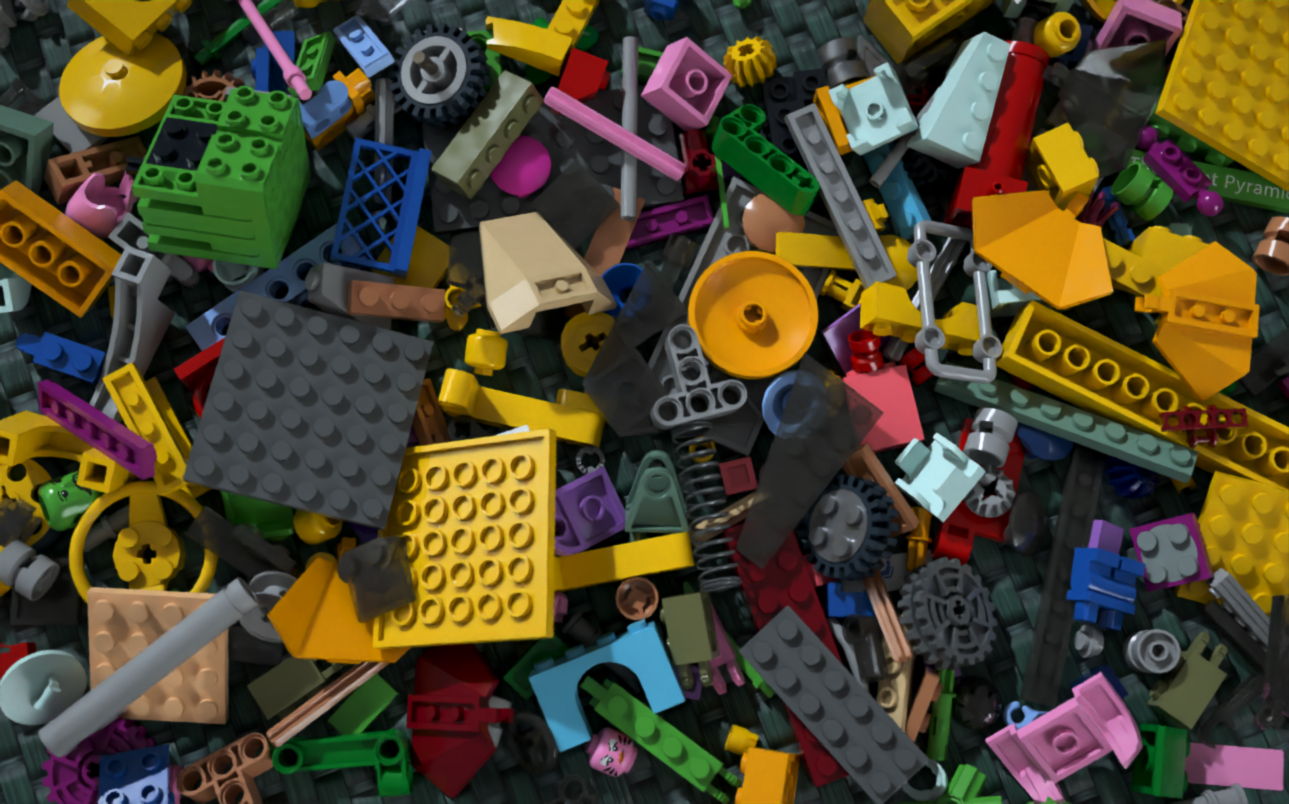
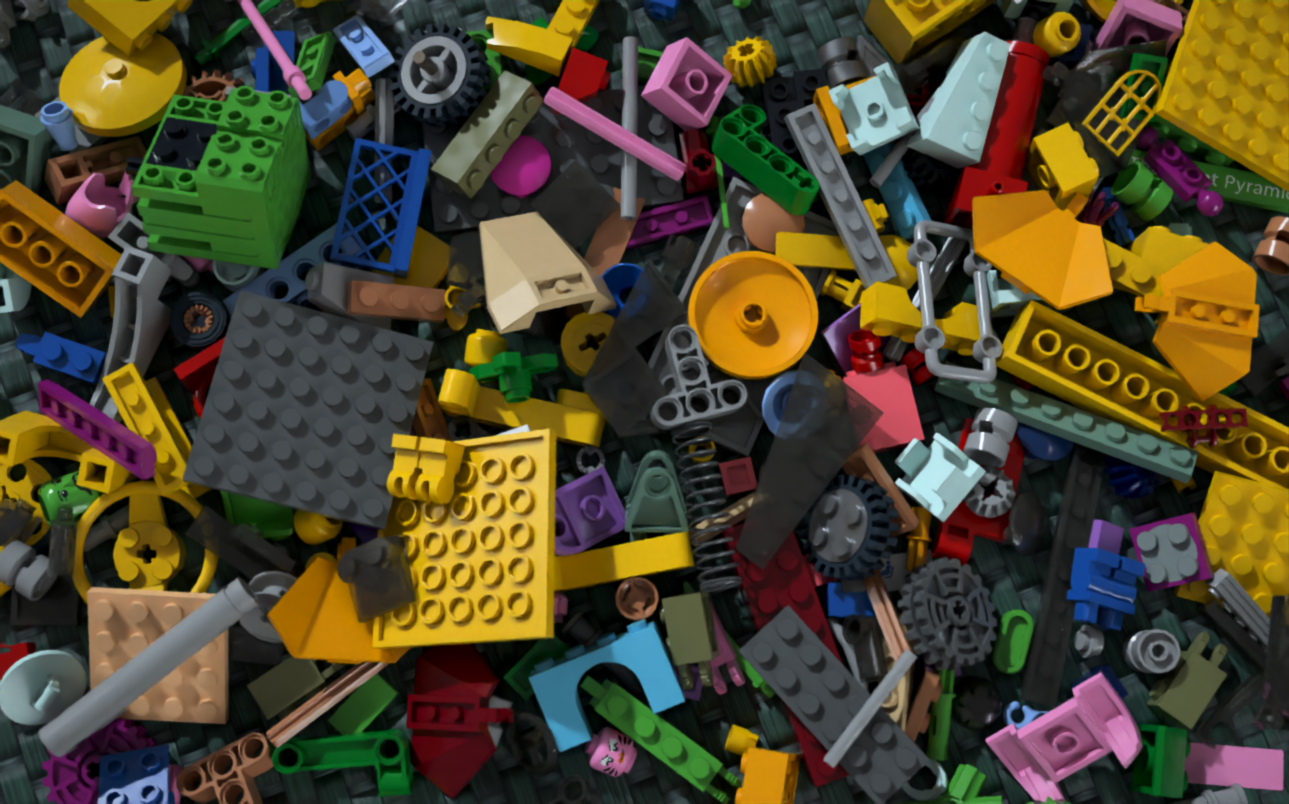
(60, 124): none -> light blue cone
(62, 543): none -> clear smoke cylinder
(183, 318): none -> black bush
(424, 468): none -> yellow legs
(514, 373): none -> green plant
(870, 708): none -> light grey bar
(1012, 642): none -> bright green tile
(1123, 122): none -> yellow window
(1153, 64): none -> green plate

